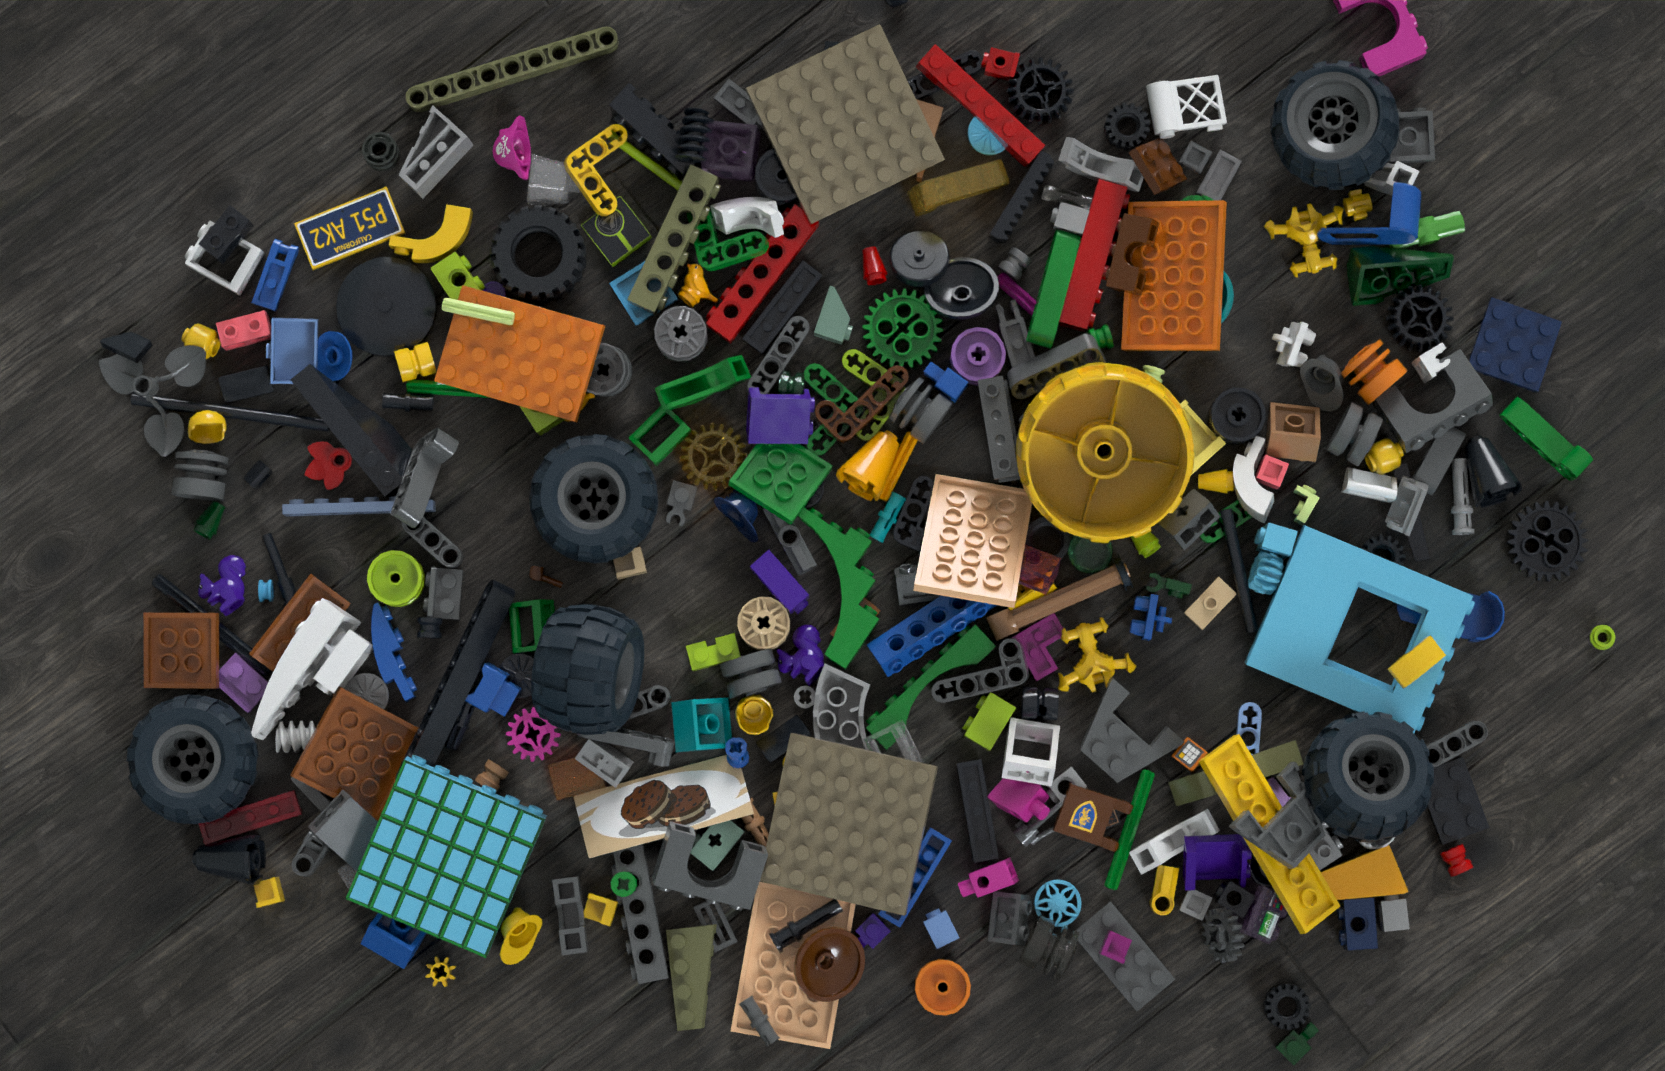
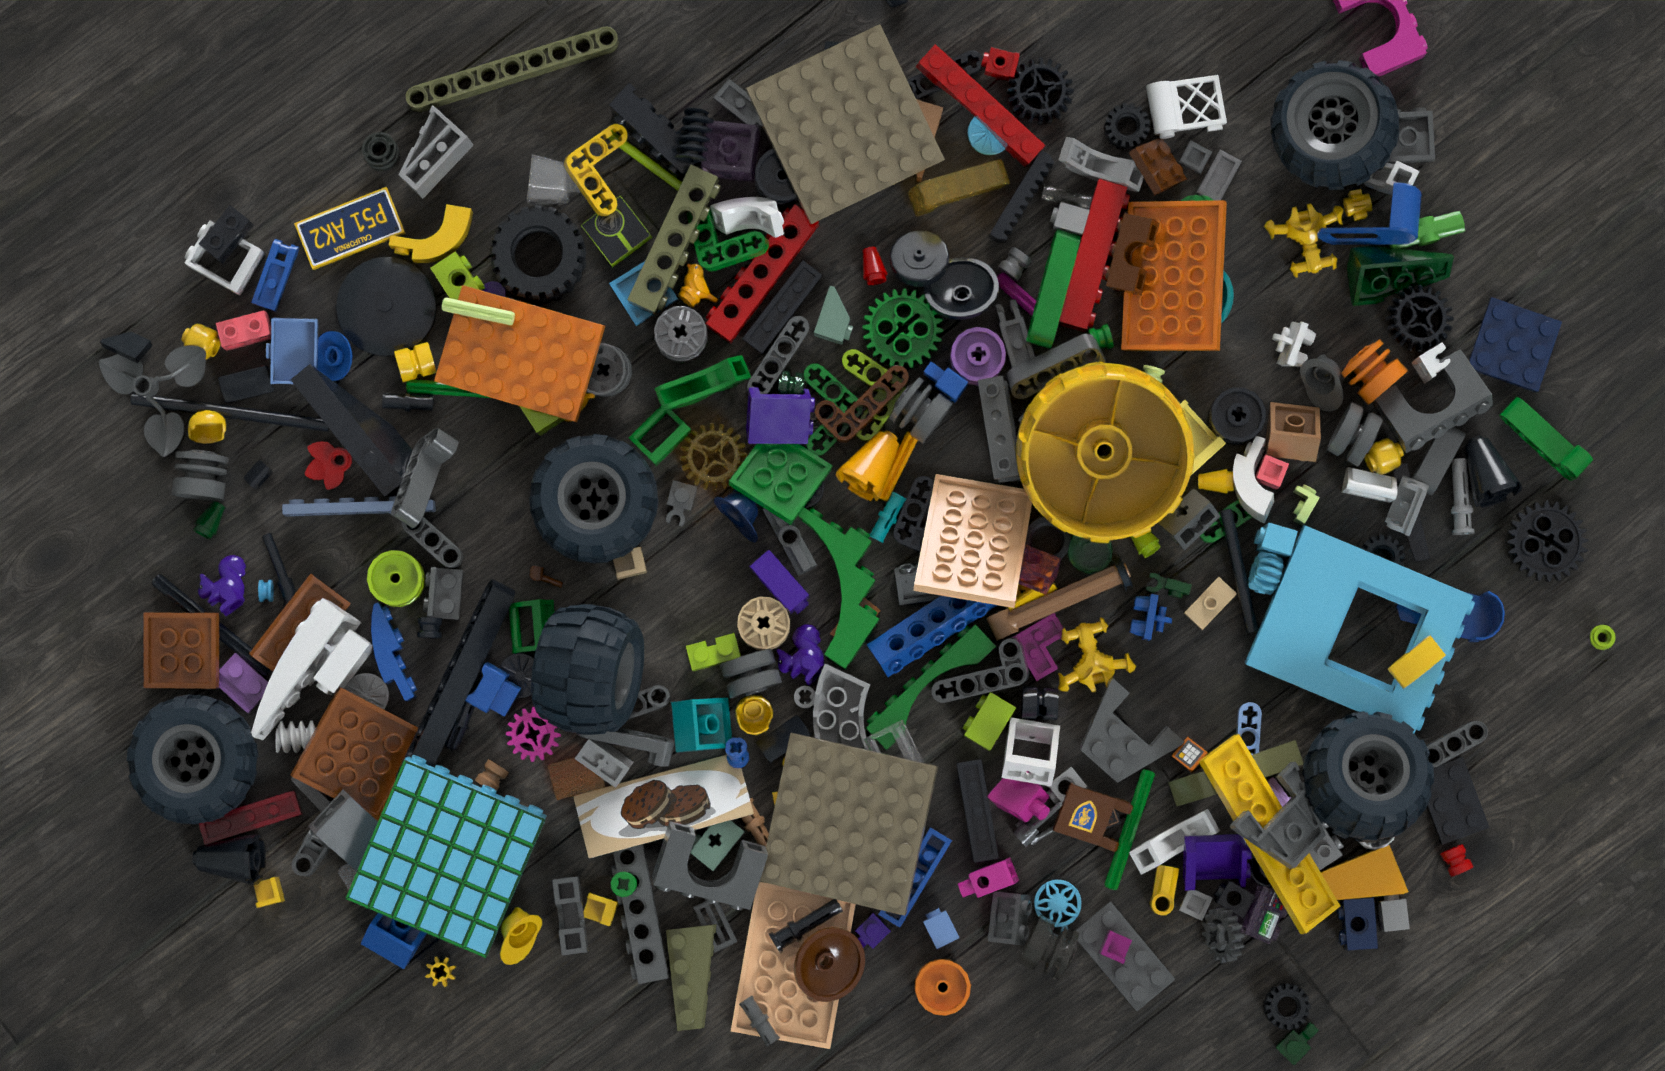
(513, 148): dark pink hat -> none

